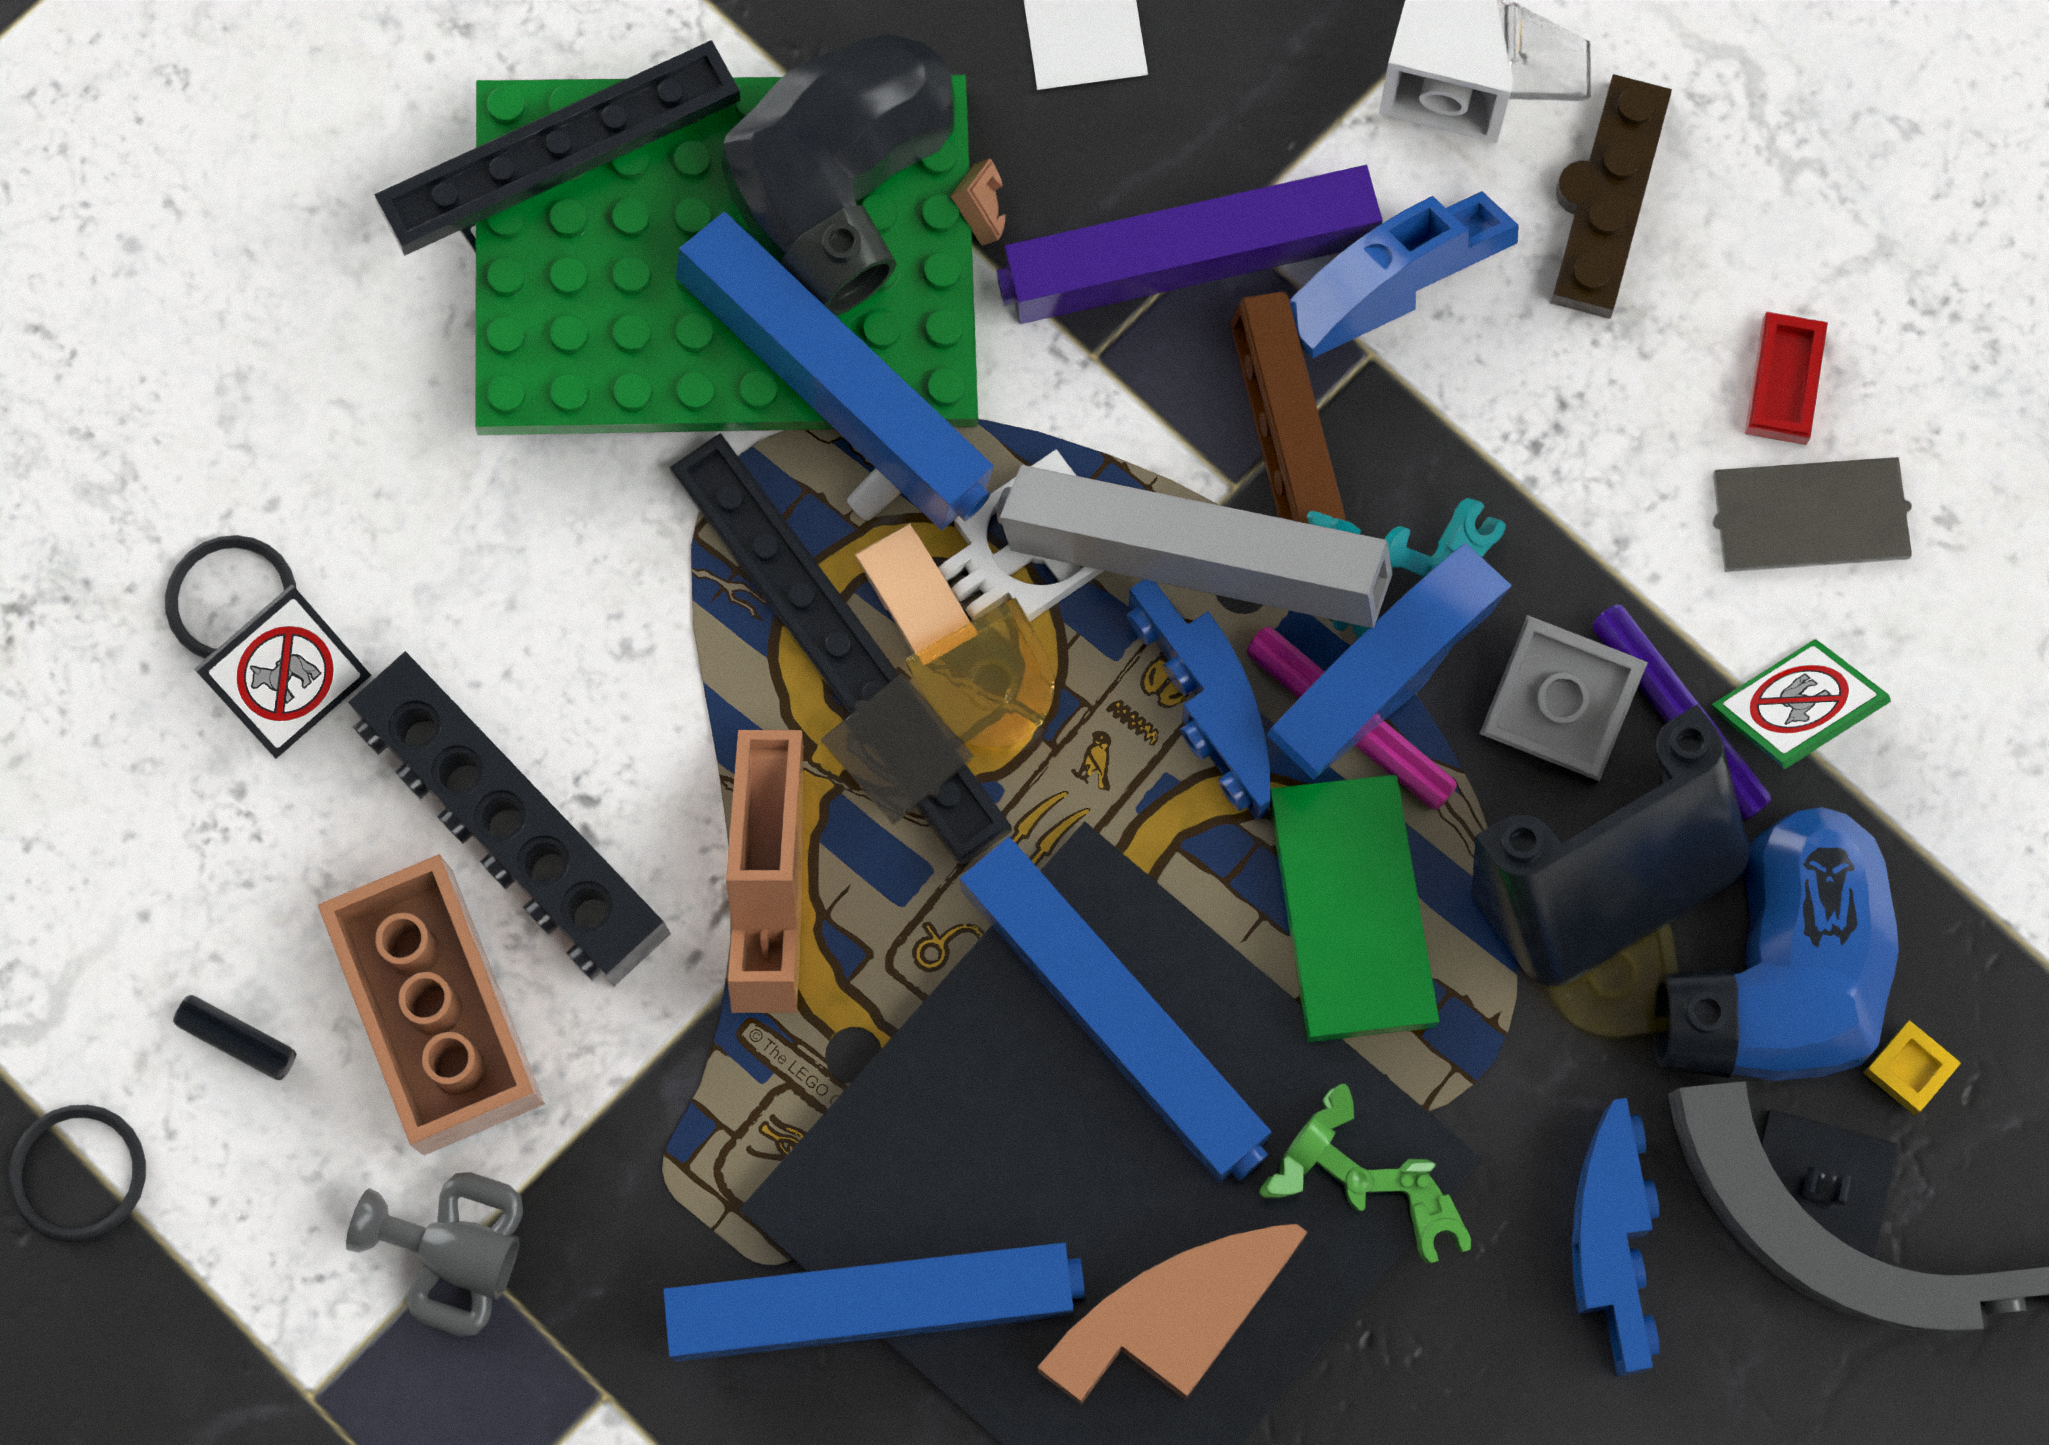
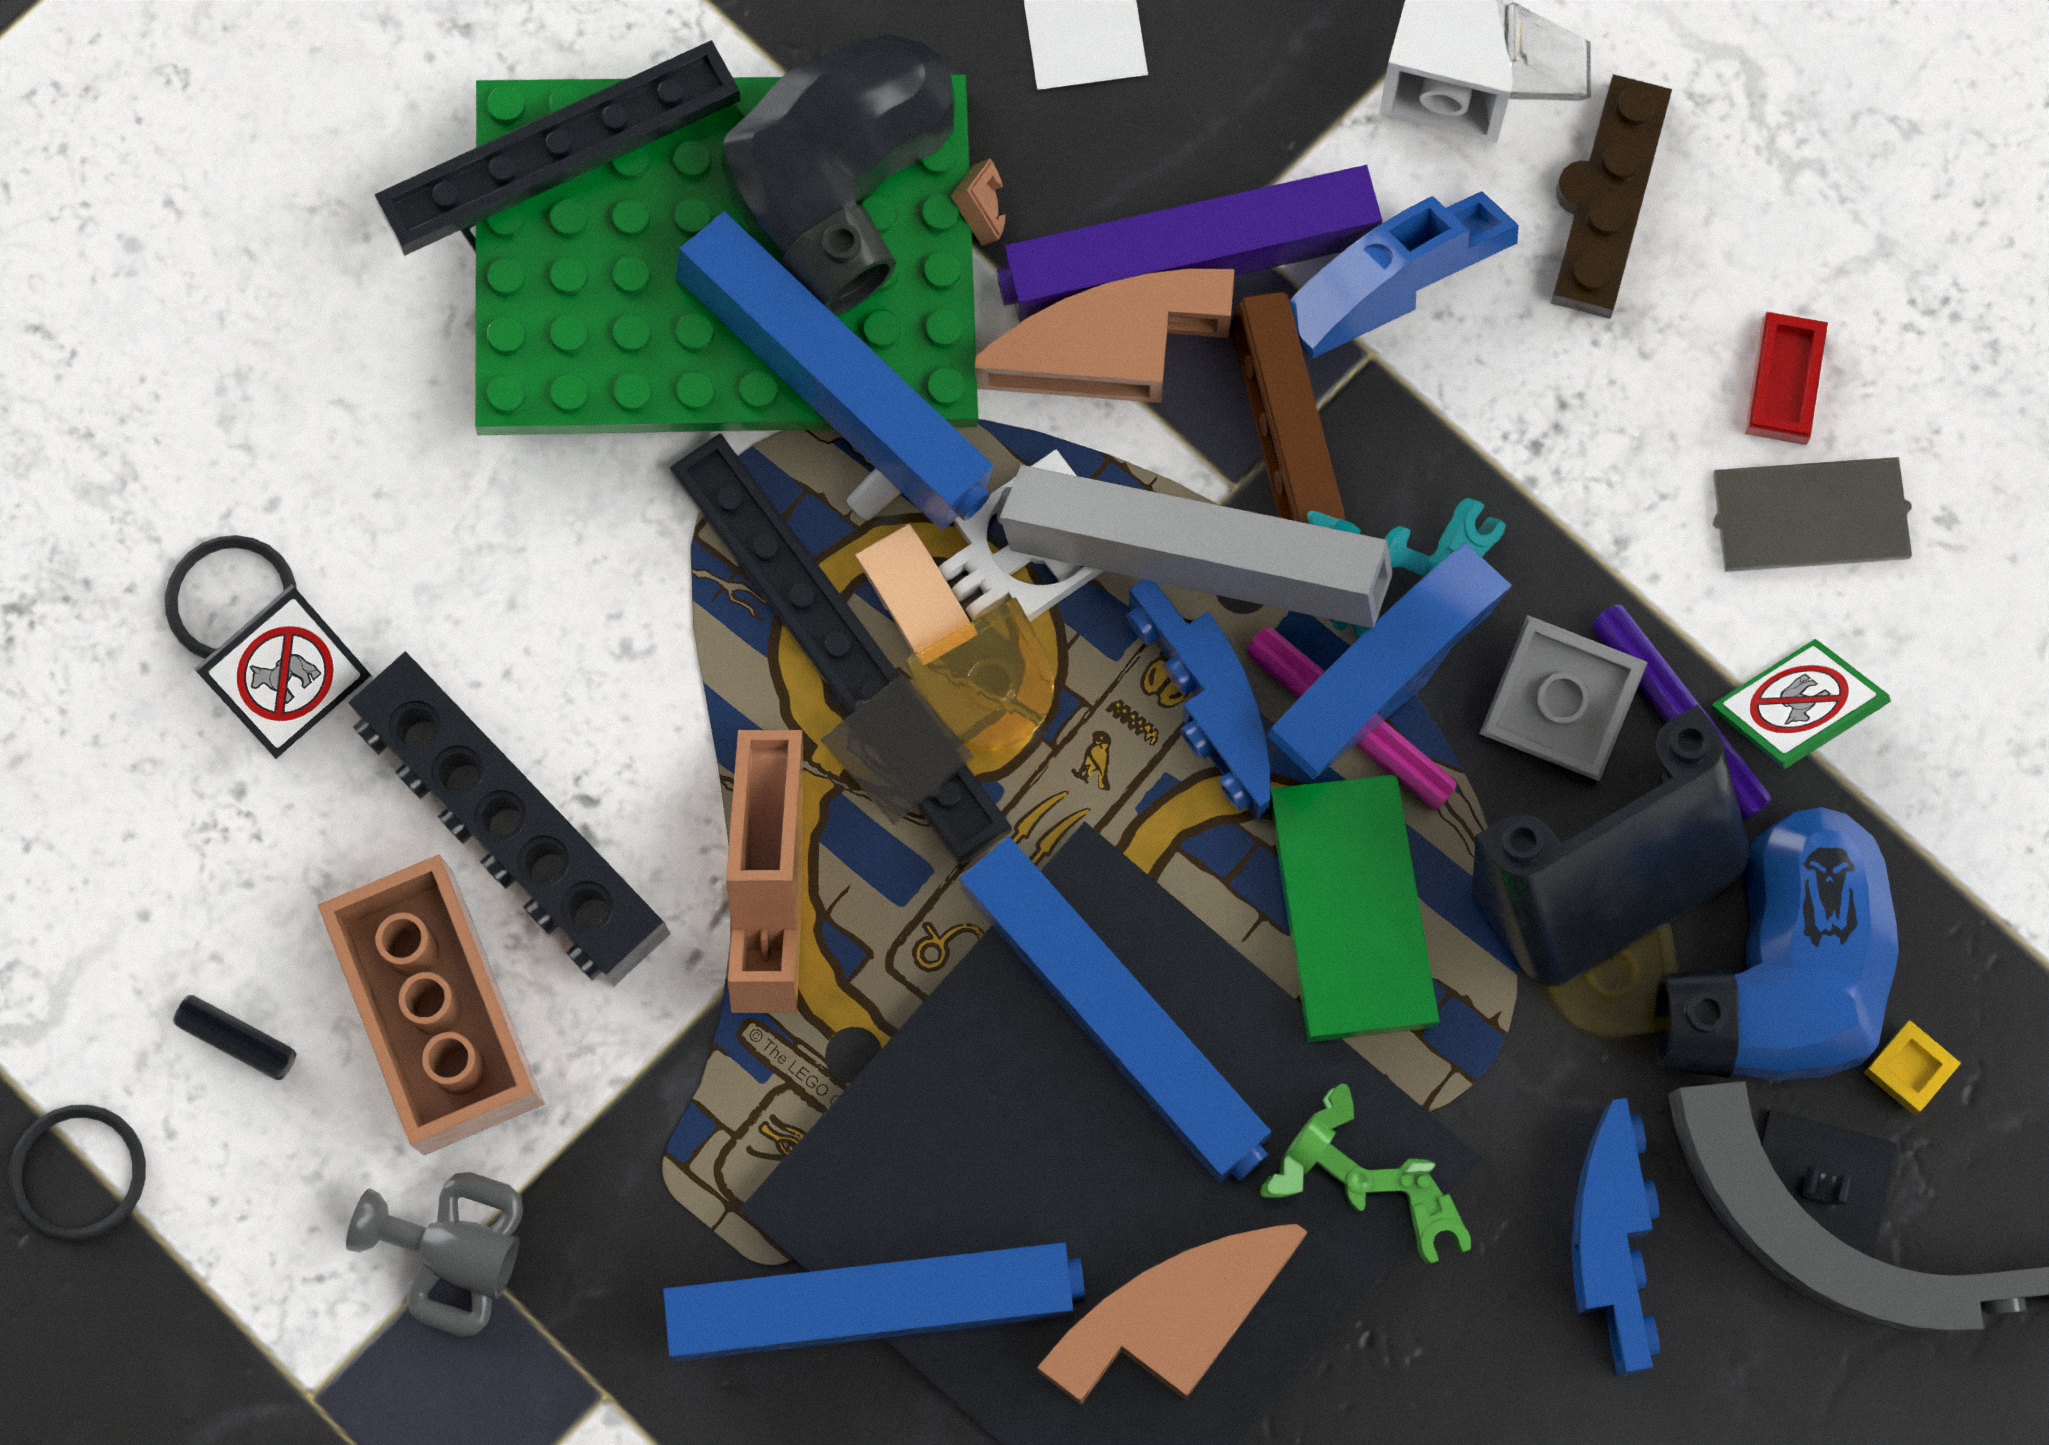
(1109, 337): none -> nougat slope

